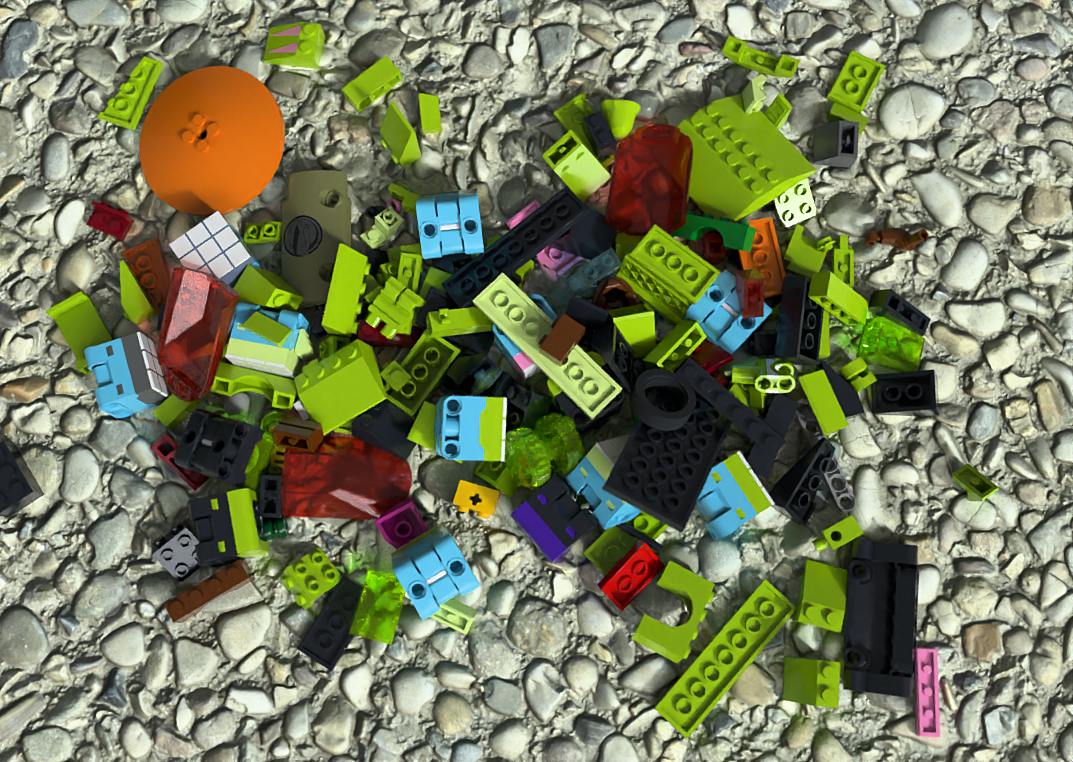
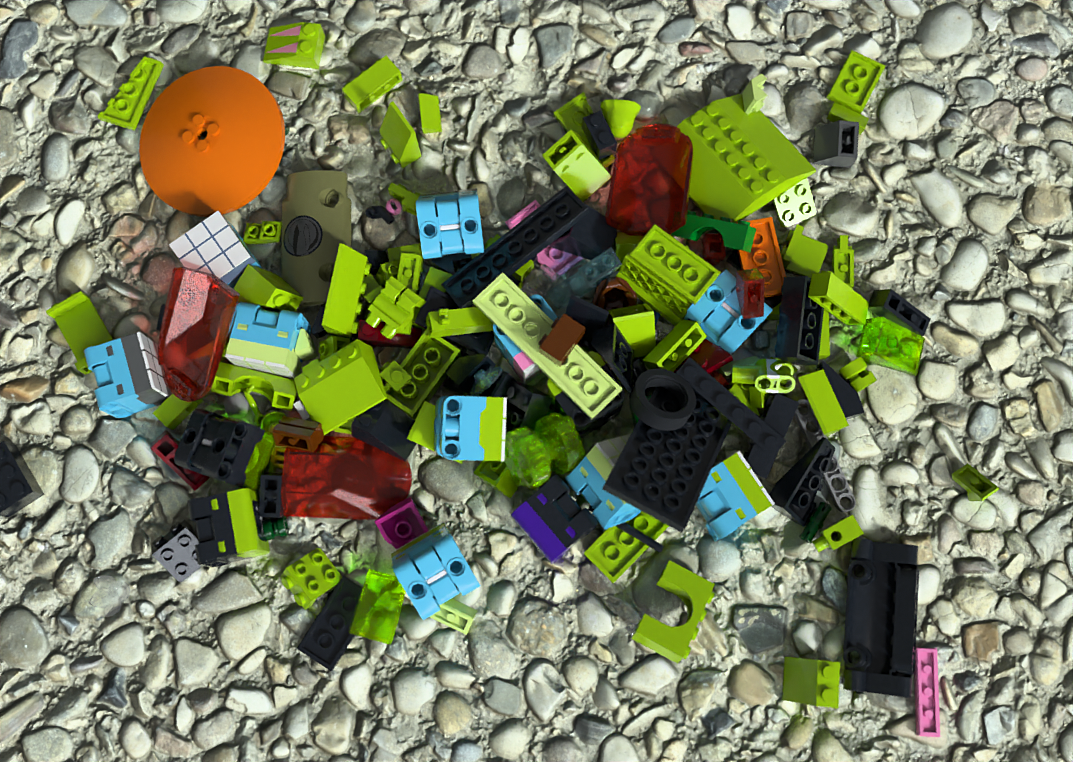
(110, 221): dark red bracket -> none
(133, 297): lime slope -> none
(151, 270): dark orange wing -> none
(215, 586): reddish brown arch -> none
(253, 405): none -> lime piece
(267, 329): lime slope -> none
(385, 226): yellowish green slope -> none
(488, 497): yellow brick -> none
(631, 575): red plate -> none
(725, 658): lime plate -> none
(759, 61): lime slope -> none
(762, 344): black bracket -> none
(778, 111): lime slope -> none
(815, 522): none -> dark green pin
(821, 596): lime slope -> none
(825, 244): lime plate -> none
(897, 238): reddish brown arm -> none
(906, 394): black slope -> none

